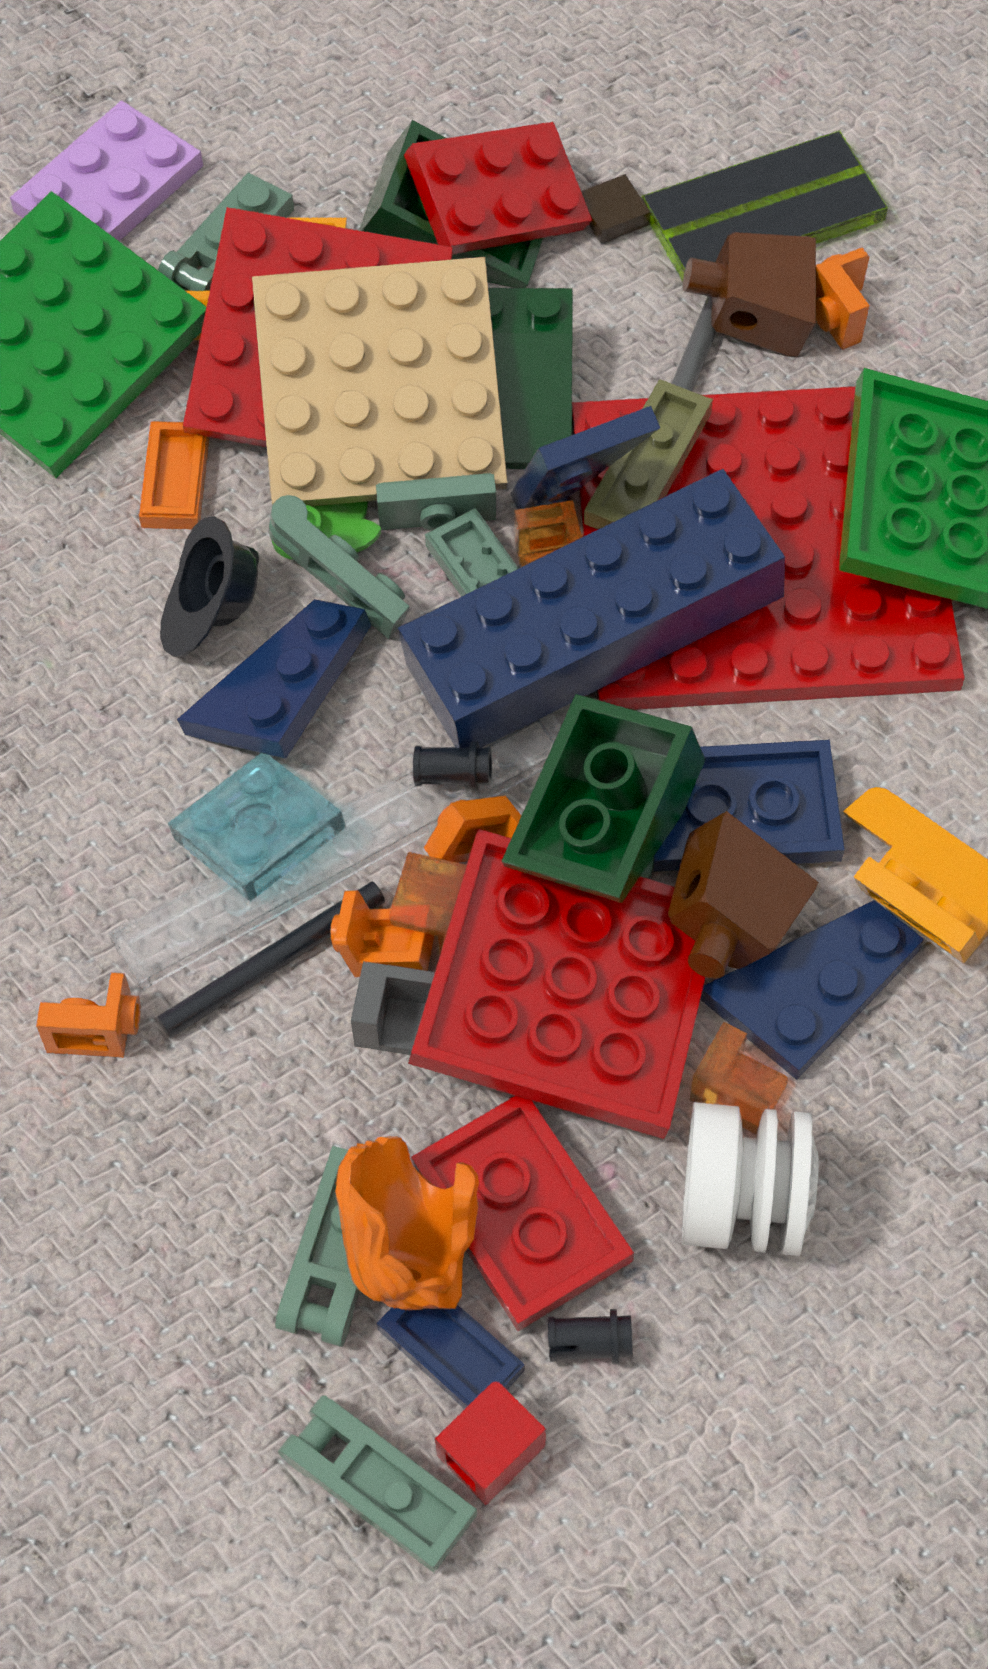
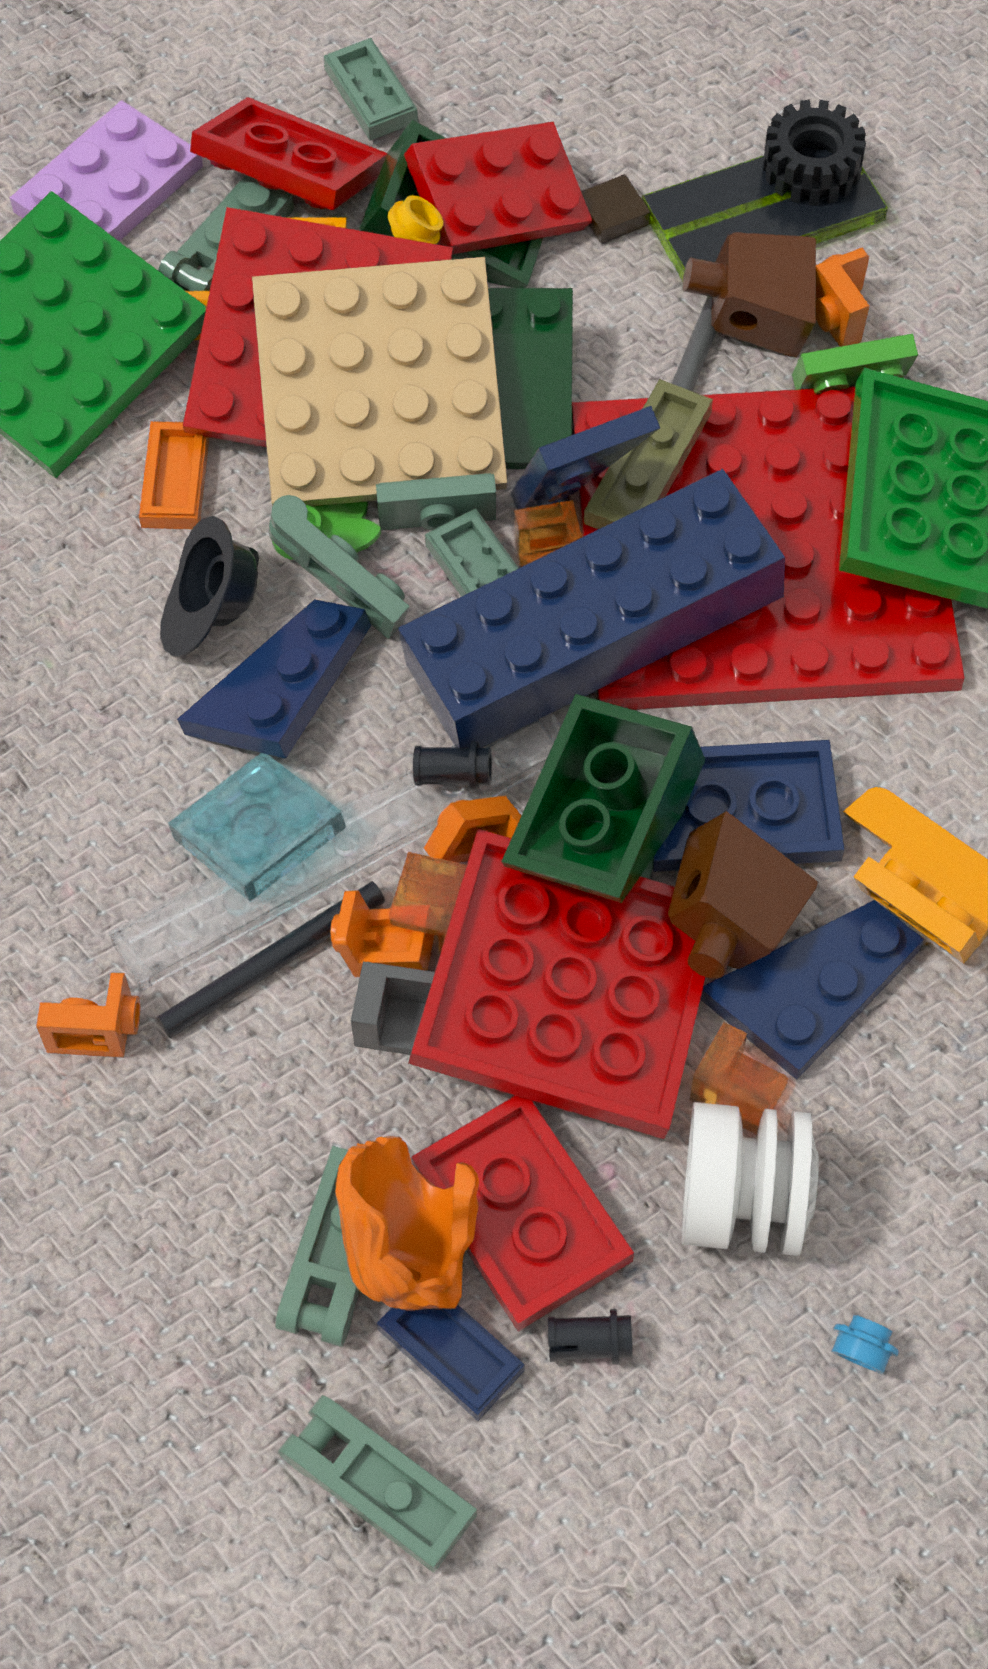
(288, 153): none -> red plate
(370, 89): none -> sand green plate
(415, 220): none -> yellow plate
(490, 1442): red panel -> none
(814, 129): none -> black tyre
(842, 365): none -> bright green plate
(864, 1344): none -> dark azure plate

